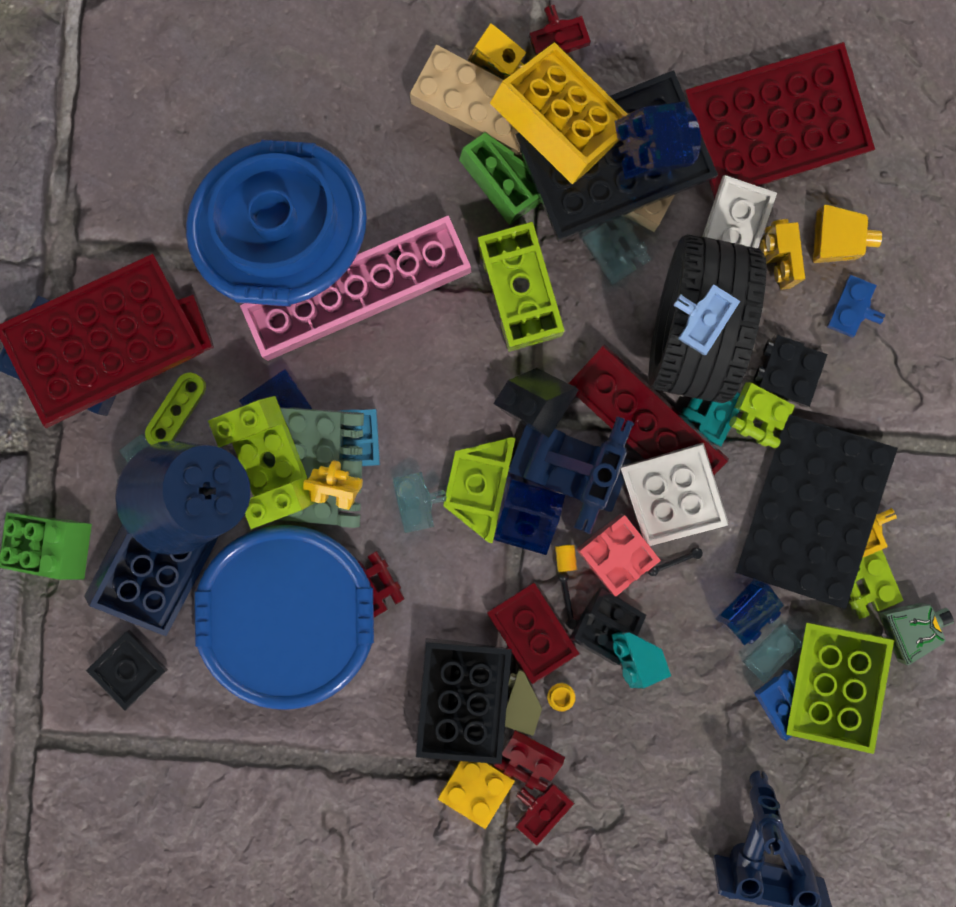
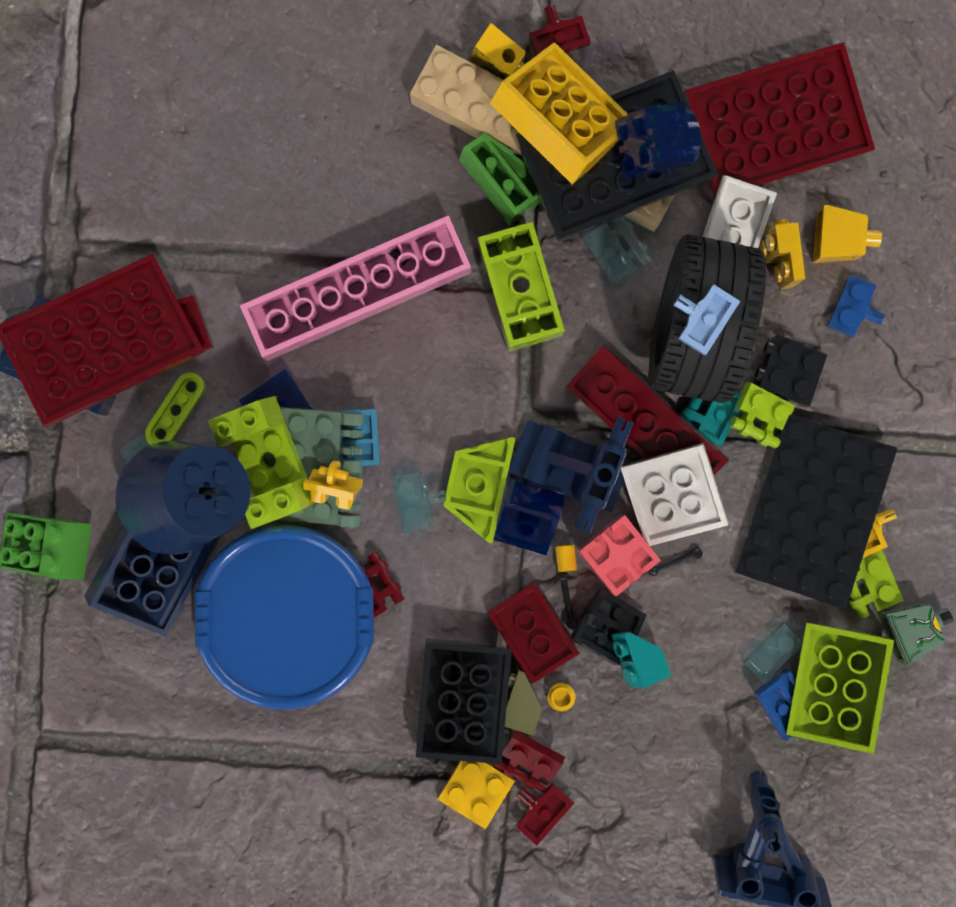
(126, 670): black plate -> none
(276, 223): blue piece -> none
(536, 400): black slope -> none
(751, 612): clear blue slope -> none

